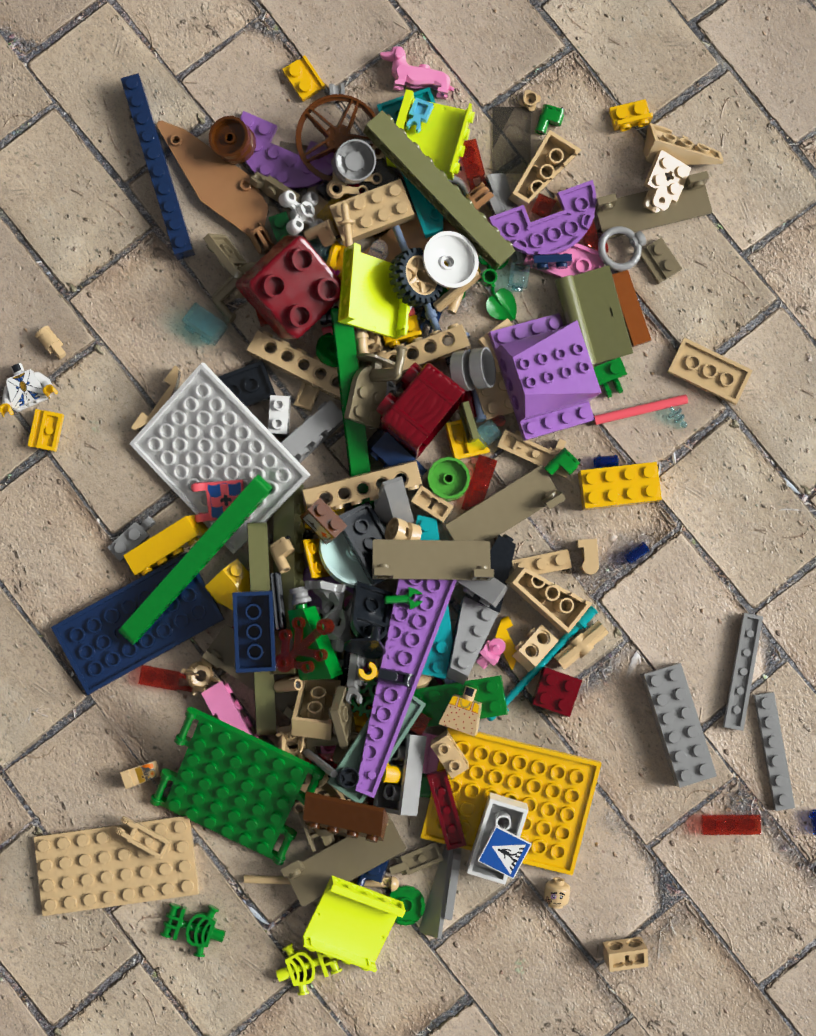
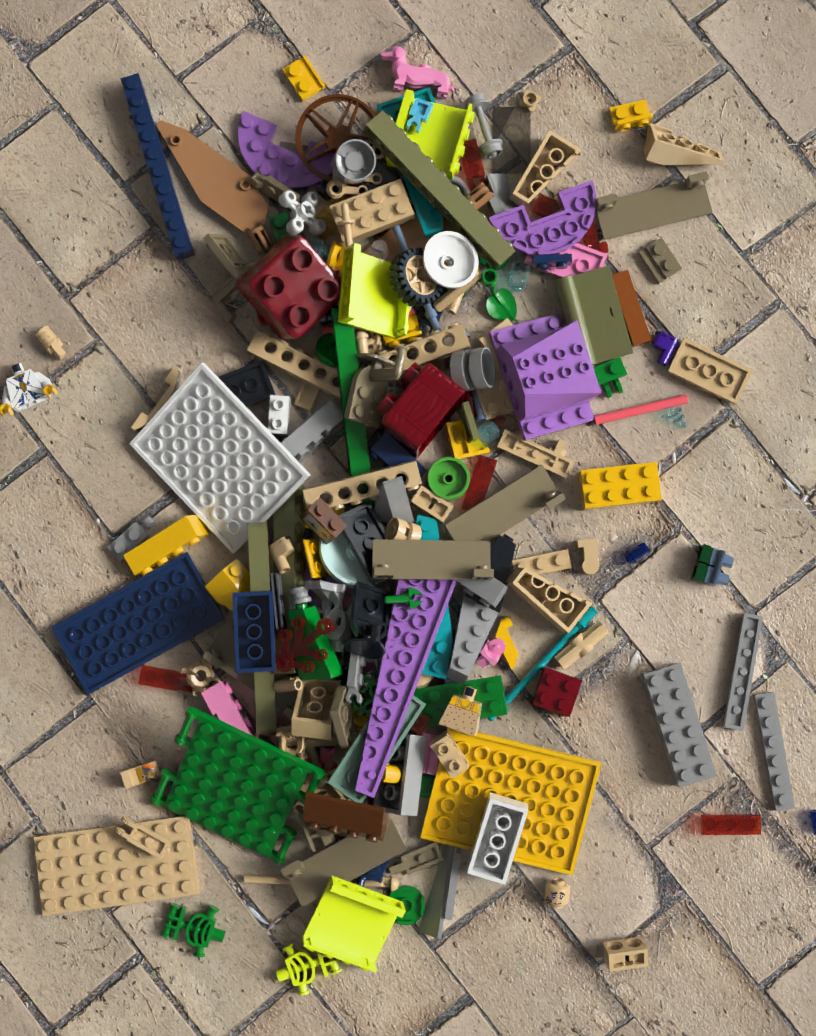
(45, 430): yellow plate -> none
(195, 559): green beam -> none
(204, 324): clear light blue brick -> none
(219, 497): coral flag -> none
(232, 140): reddish brown wheel -> none
(320, 763): light grey bar -> none
(325, 232): tan piece -> none
(337, 89): light grey wheel -> none
(350, 778): black wheel -> none
(385, 675): black piece -> none
(446, 809): dark red plate -> none
(491, 147): none -> light grey piece
(504, 852): piece -> none
(536, 649): tan brick -> none
(549, 115): green piece -> none
(564, 460): green piece -> none
(605, 461): clear blue pin -> none
(636, 240): light grey piece -> none
(664, 191): plate -> none
(666, 344): none -> dark purple piece
(715, 559): none -> hips

